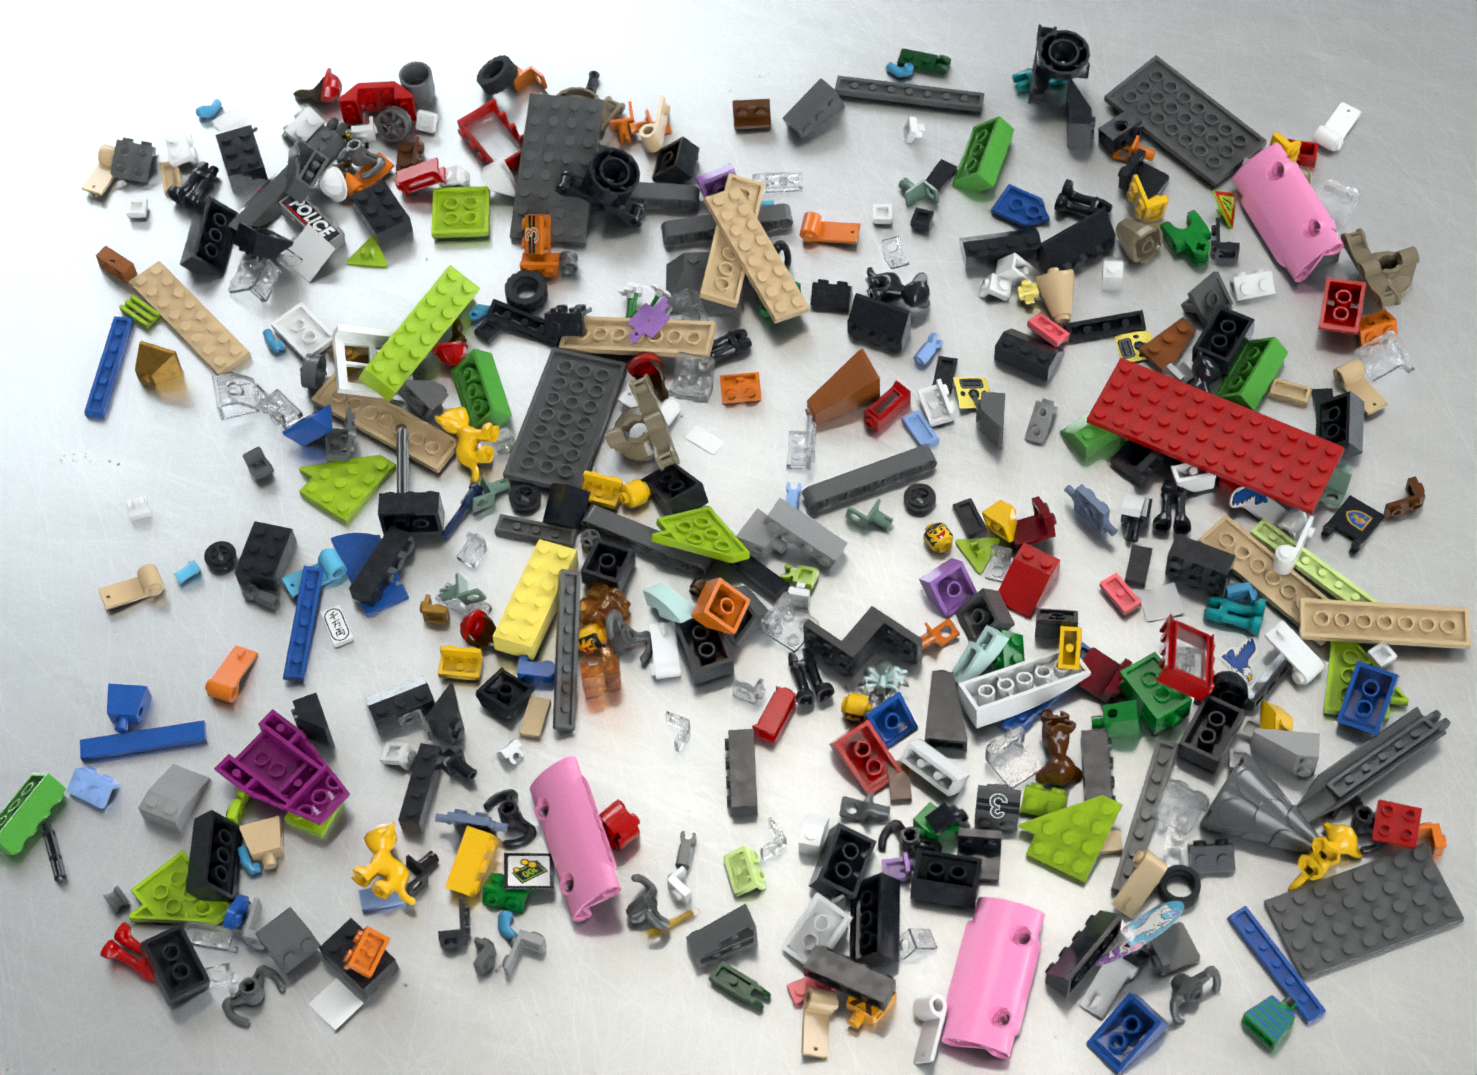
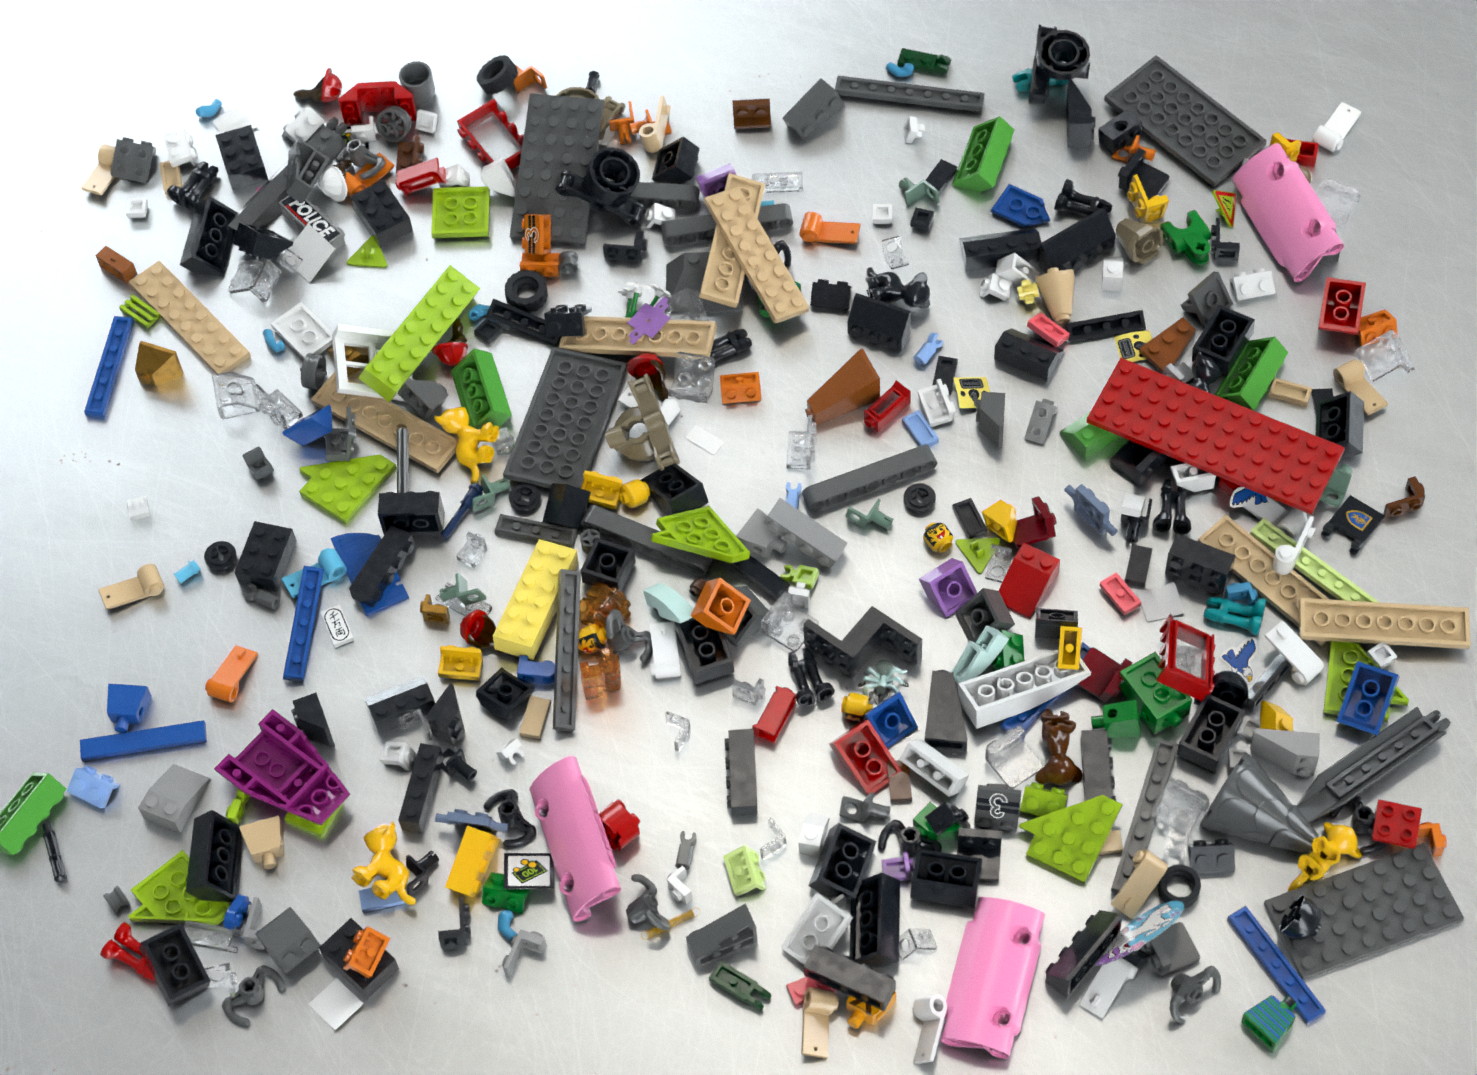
(245, 860): dark azure arm -> none
(486, 957): dark grey bracket -> none
(625, 252): none -> black bracket
(658, 214): none -> white bracket
(934, 634): orange bracket -> none
(1127, 1032): blue slope -> none
(1301, 920): none -> black cylinder
(1385, 285): dark tan piece -> none

